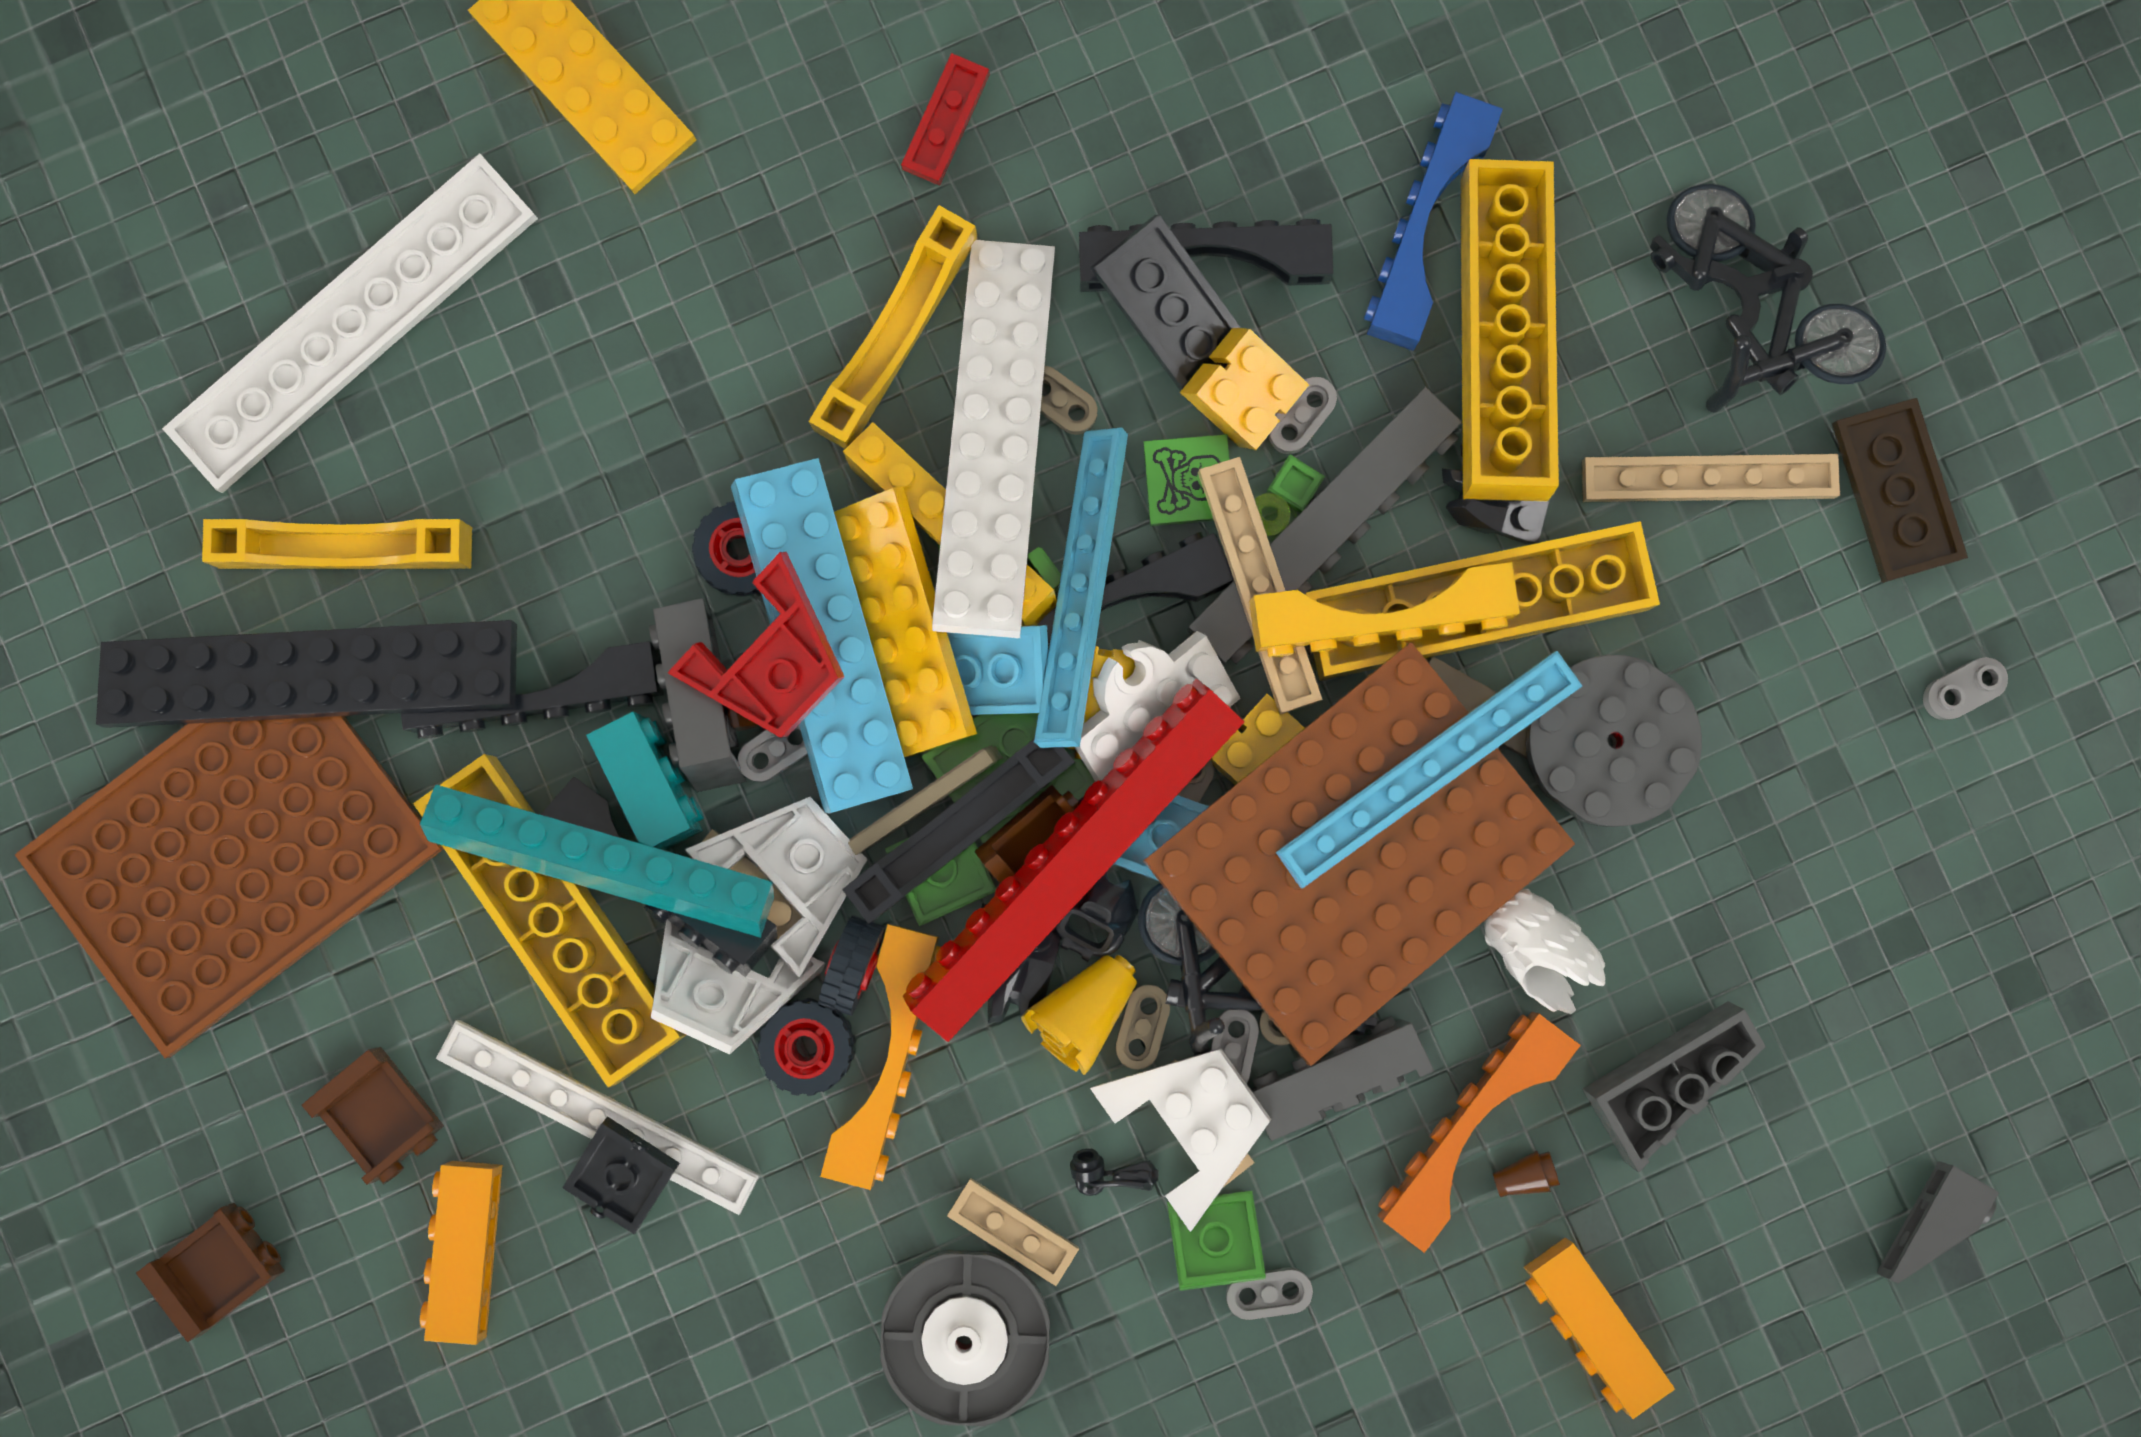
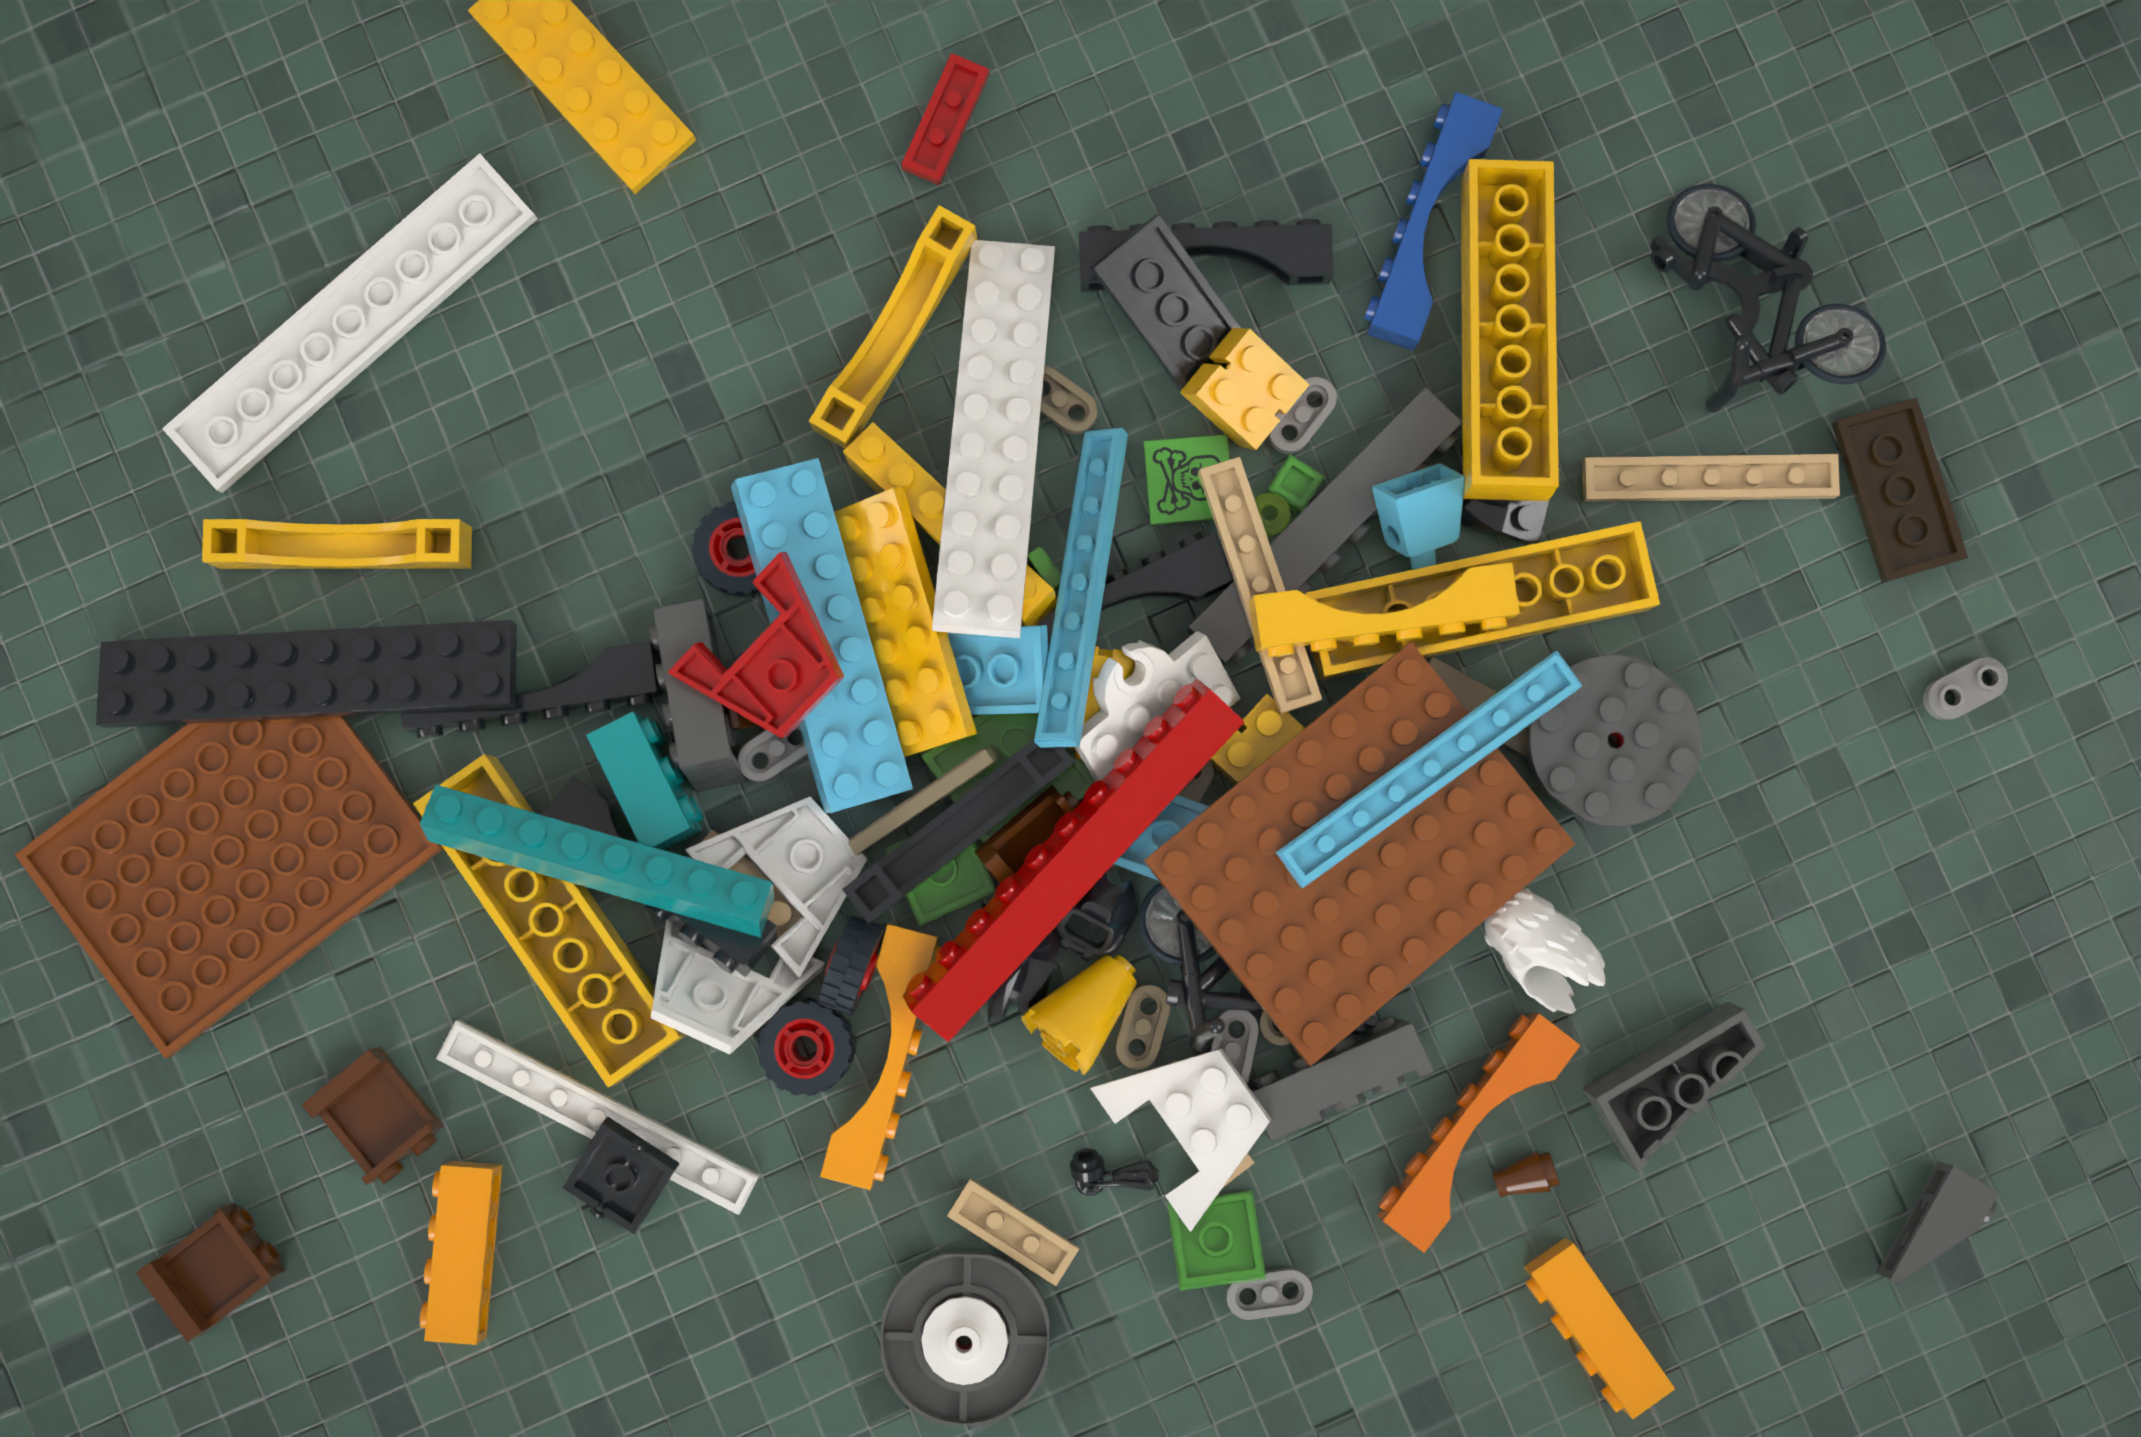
(1421, 512): none -> medium azure torso

